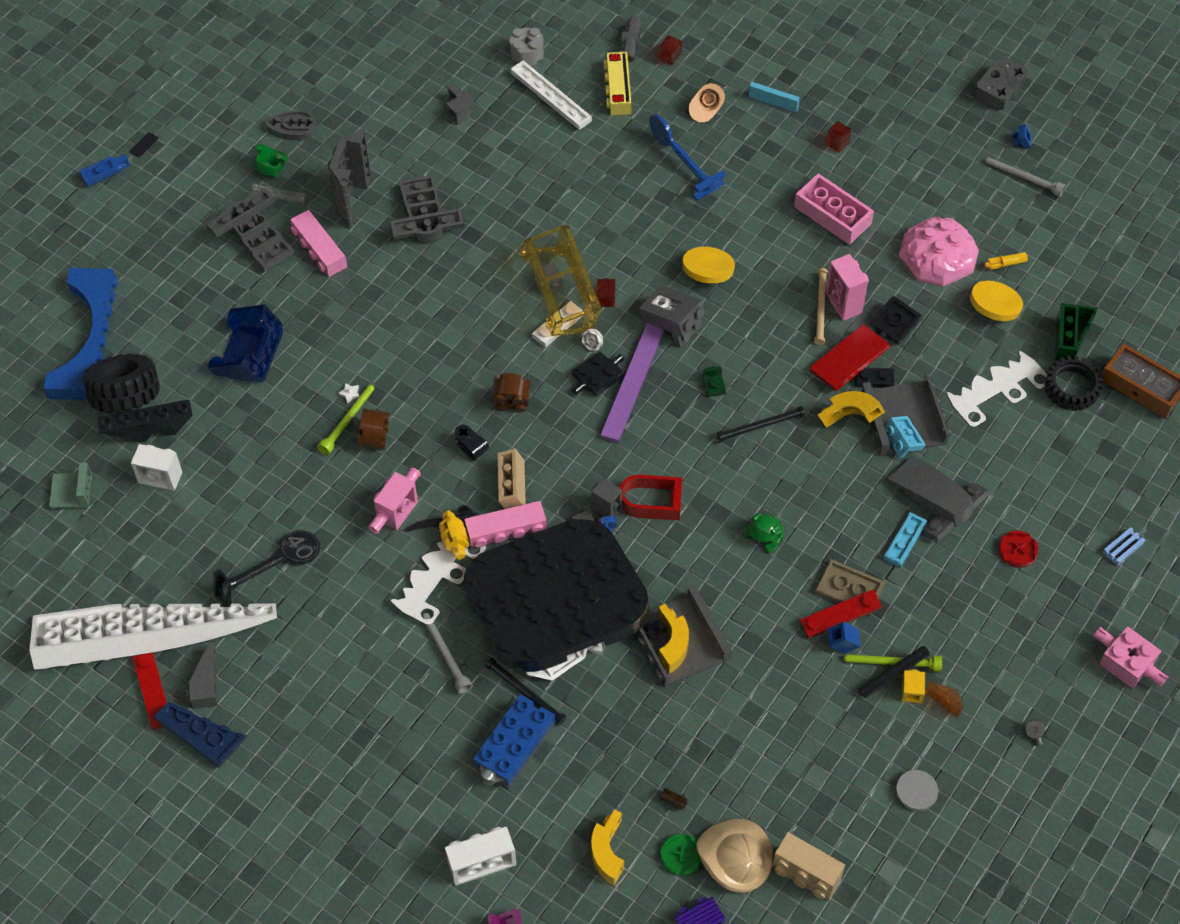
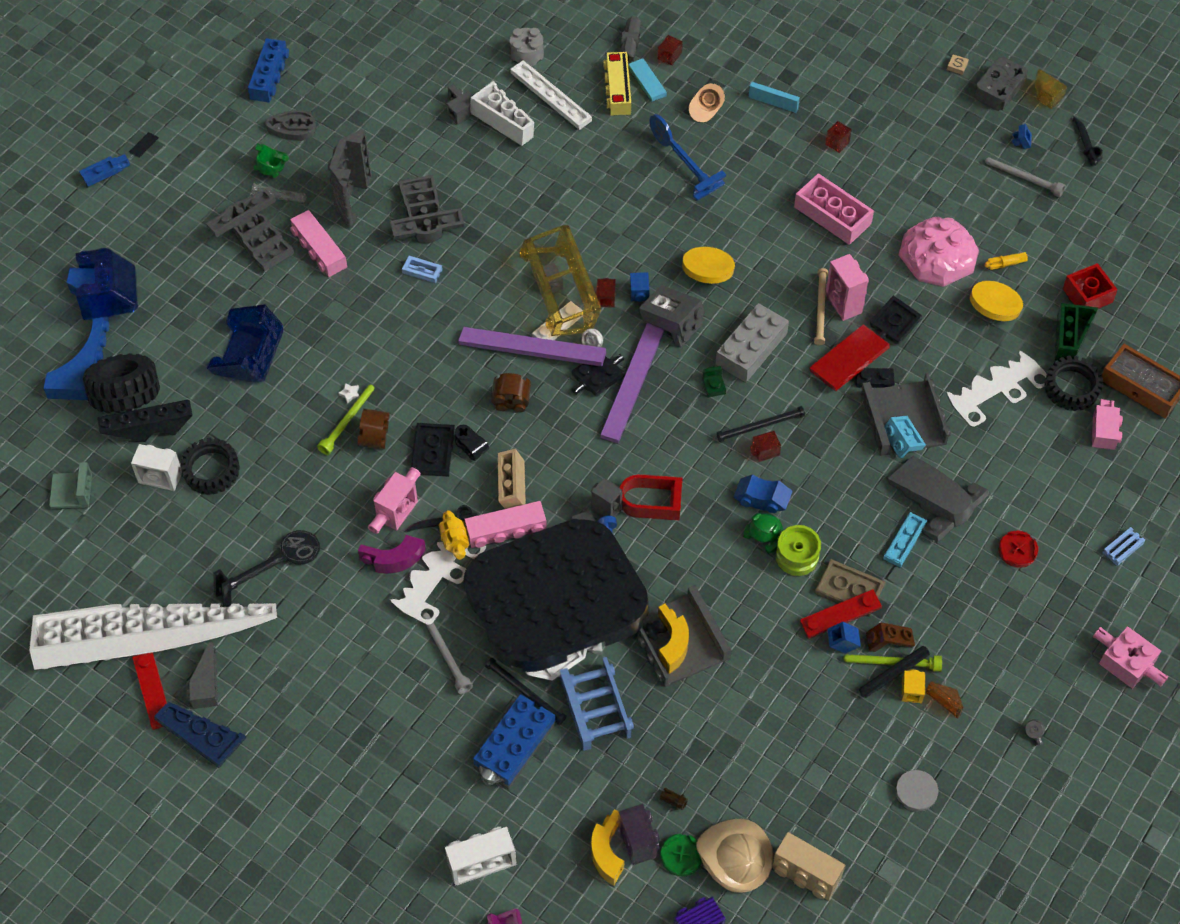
(114, 285): none -> clear blue windscreen
(210, 484): none -> black tyre
(268, 70): none -> blue brick
(395, 559): none -> magenta arch
(420, 272): none -> light blue tile
(433, 449): none -> black tile
(502, 114): none -> white wedge
(532, 346): none -> medium lavender tile
(581, 717): none -> medium blue fence
(638, 834): none -> clear purple brick
(639, 286): none -> blue brick
(647, 80): none -> medium azure tile
(752, 342): none -> light grey brick
(762, 494): none -> blue brick
(765, 446): none -> clear red brick
(798, 550): none -> lime wheel
(851, 403): yellow arch -> none
(888, 633): none -> reddish brown bracket
(957, 64): none -> tan tile
(1048, 89): none -> clear yellow slope
(1090, 151): none -> black sword
(1090, 287): none -> red brick
(1106, 425): none -> bright pink brick

